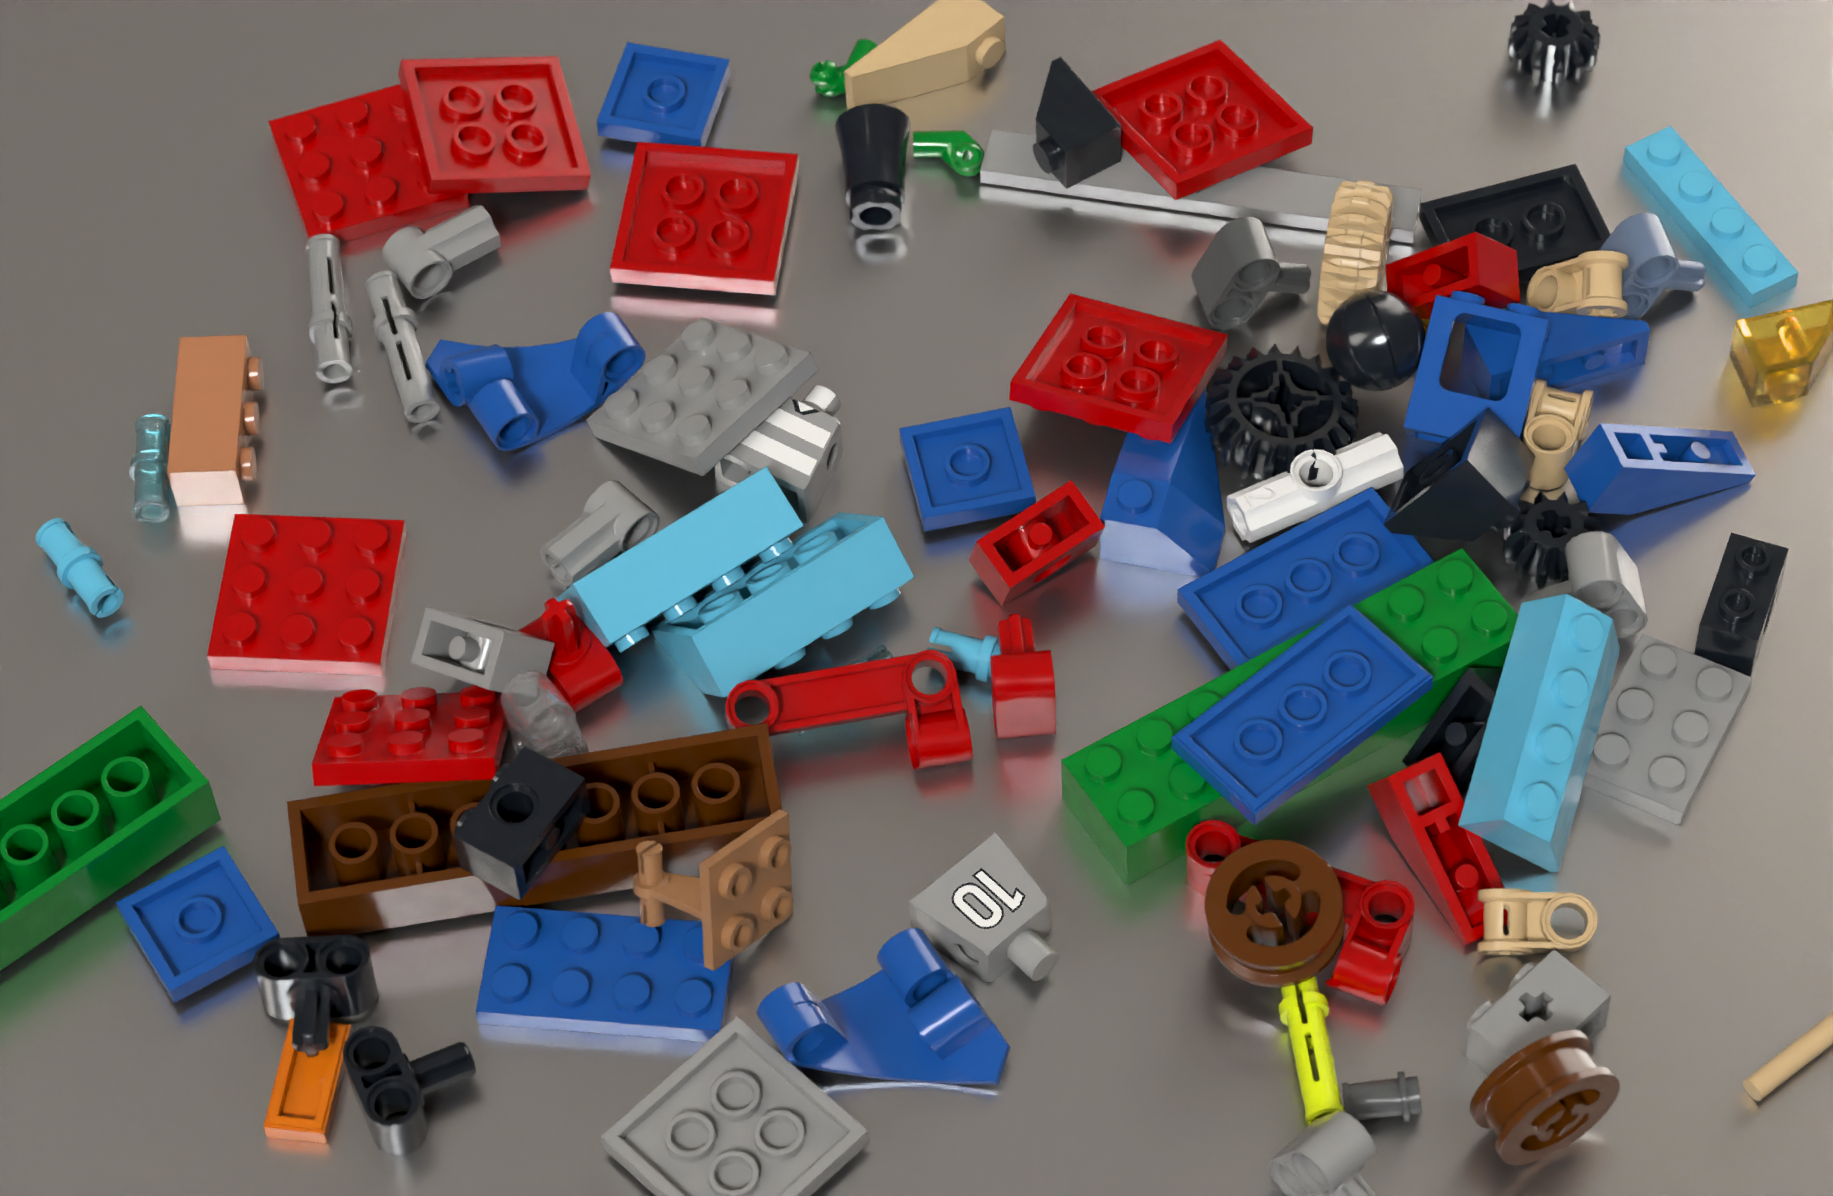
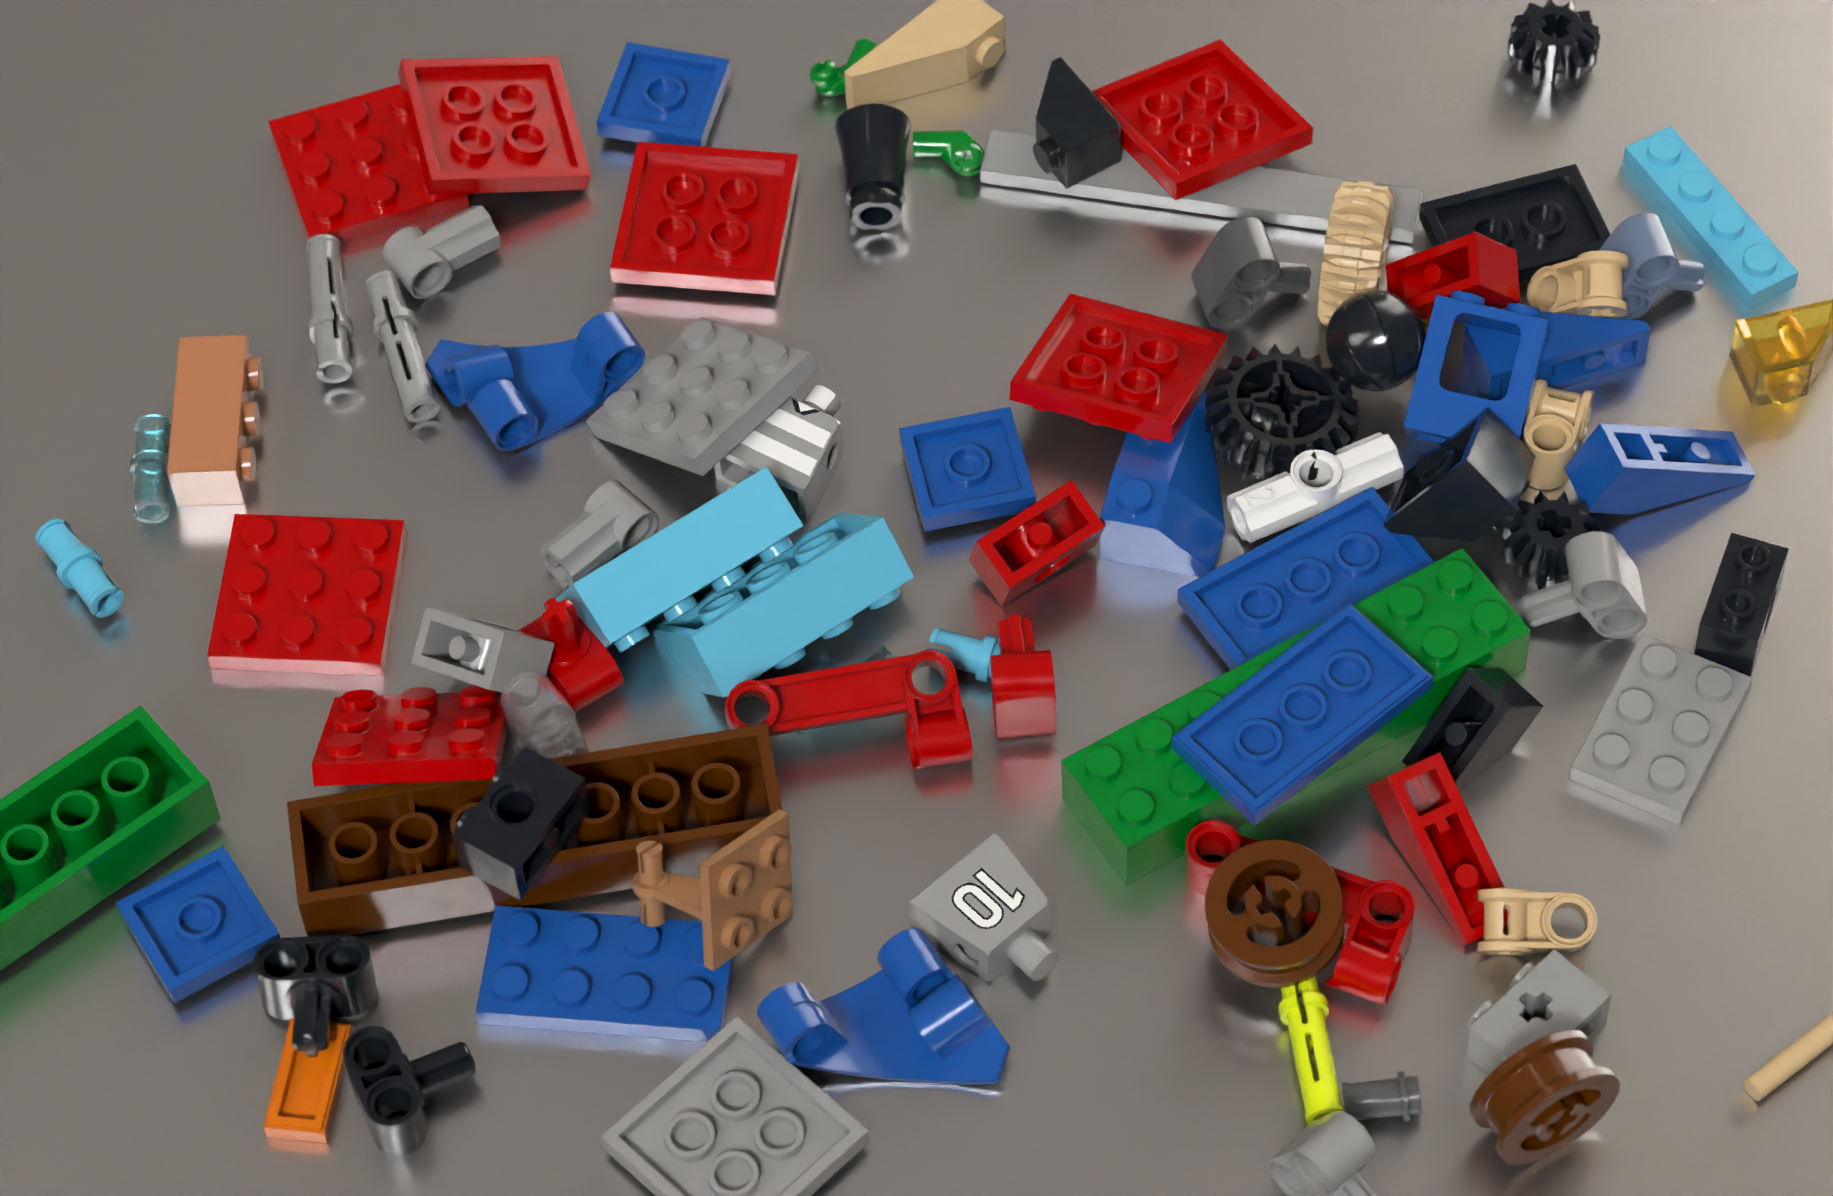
(1542, 729): medium azure slope -> none

